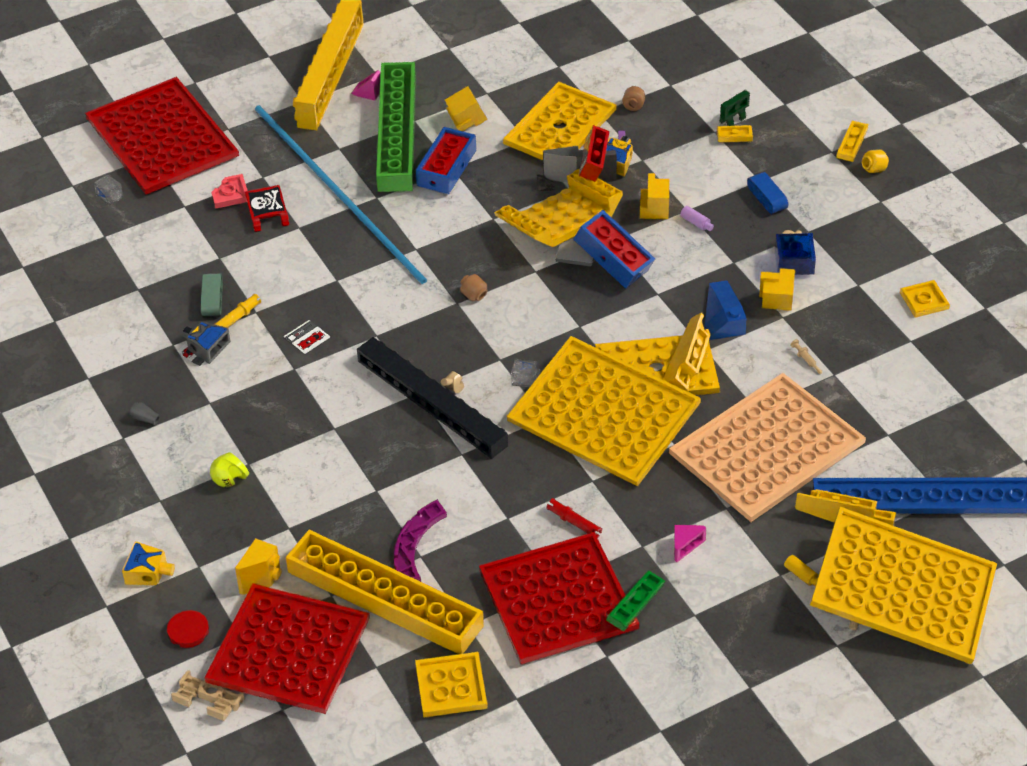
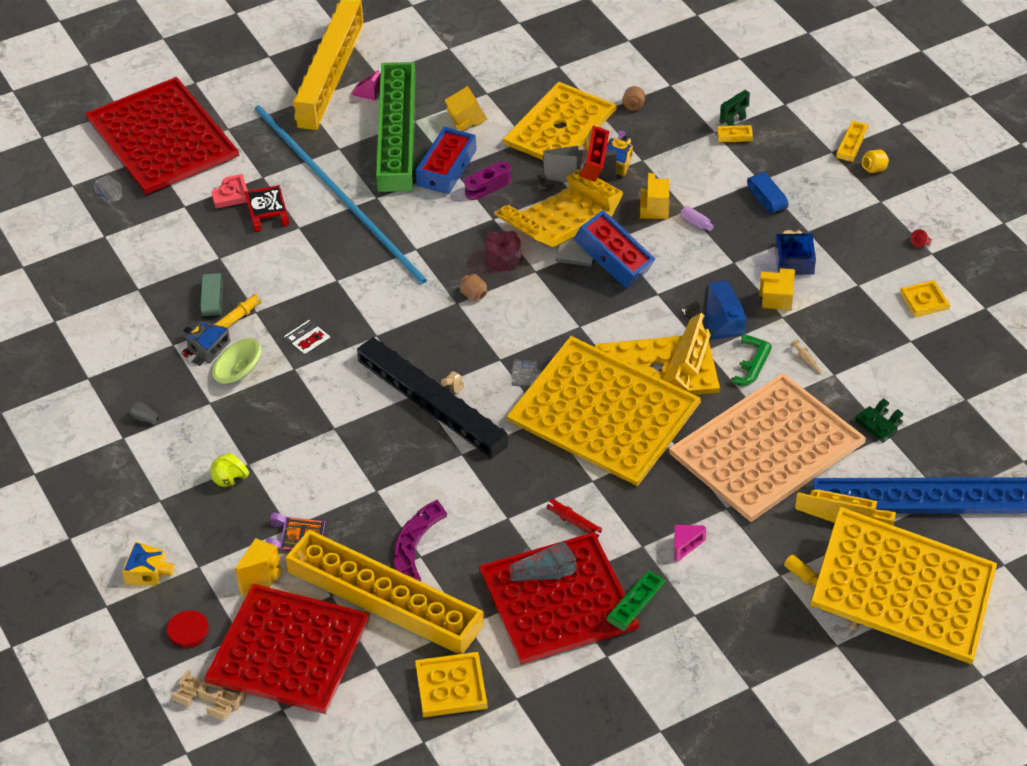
(237, 361): none -> yellowish green dish
(293, 530): none -> flag
(487, 180): none -> magenta piece
(502, 250): none -> clear pink brick
(546, 564): none -> clear light blue slope
(691, 310): none -> clear smoke tile
(758, 362): none -> green piece
(878, 425): none -> dark green plate
(920, 238): none -> red plate

